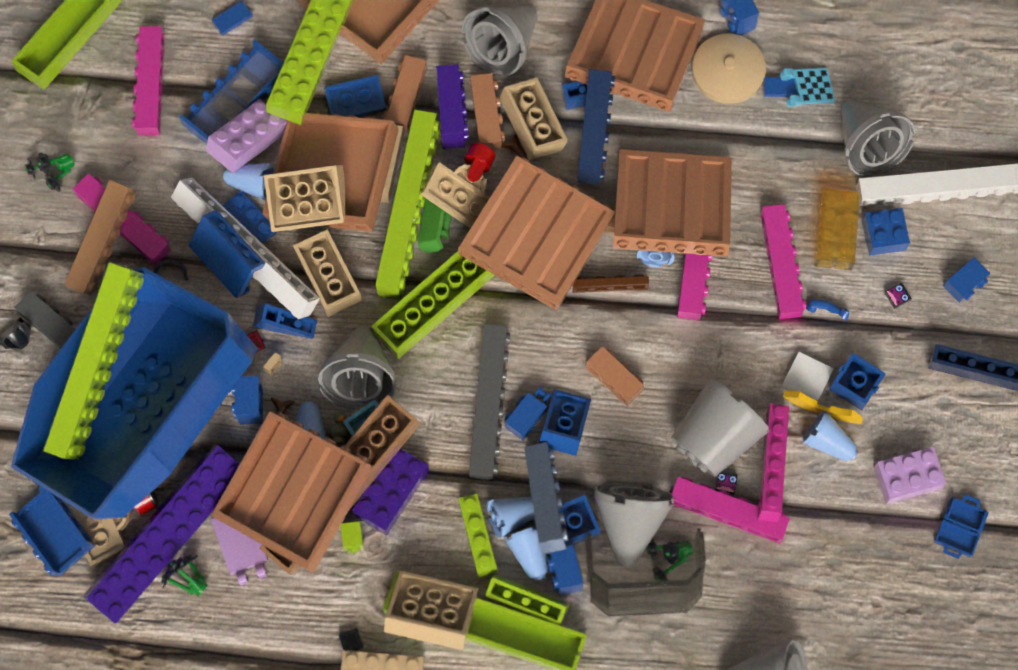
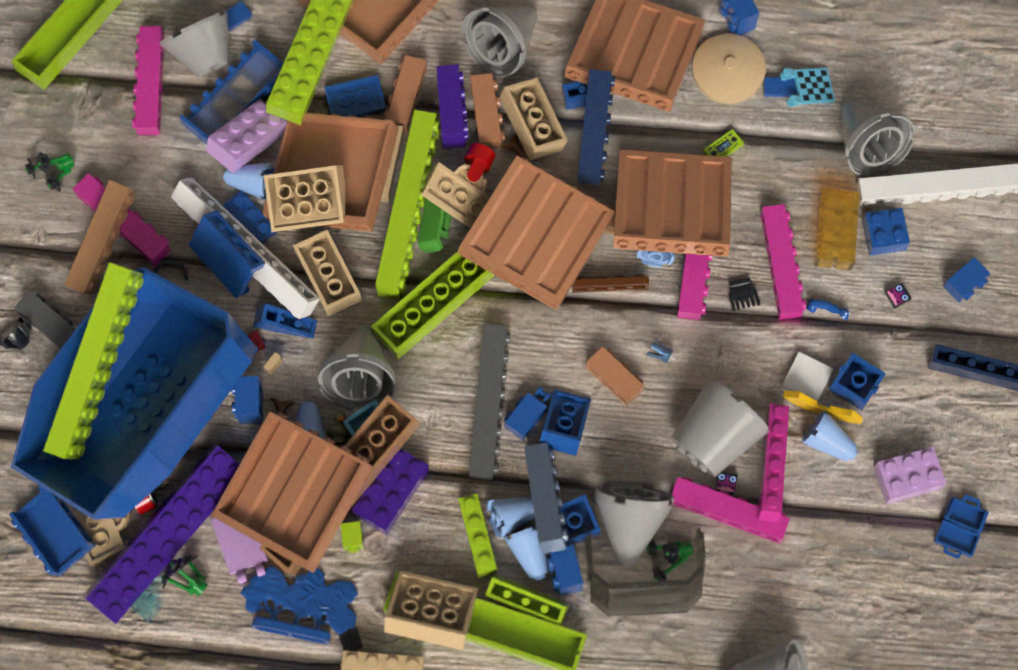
(146, 606): none -> clear light blue brick
(201, 44): none -> light grey cone
(306, 599): none -> blue plant
(665, 352): none -> flat silver piece
(724, 145): none -> lime tile
(740, 292): none -> black piece

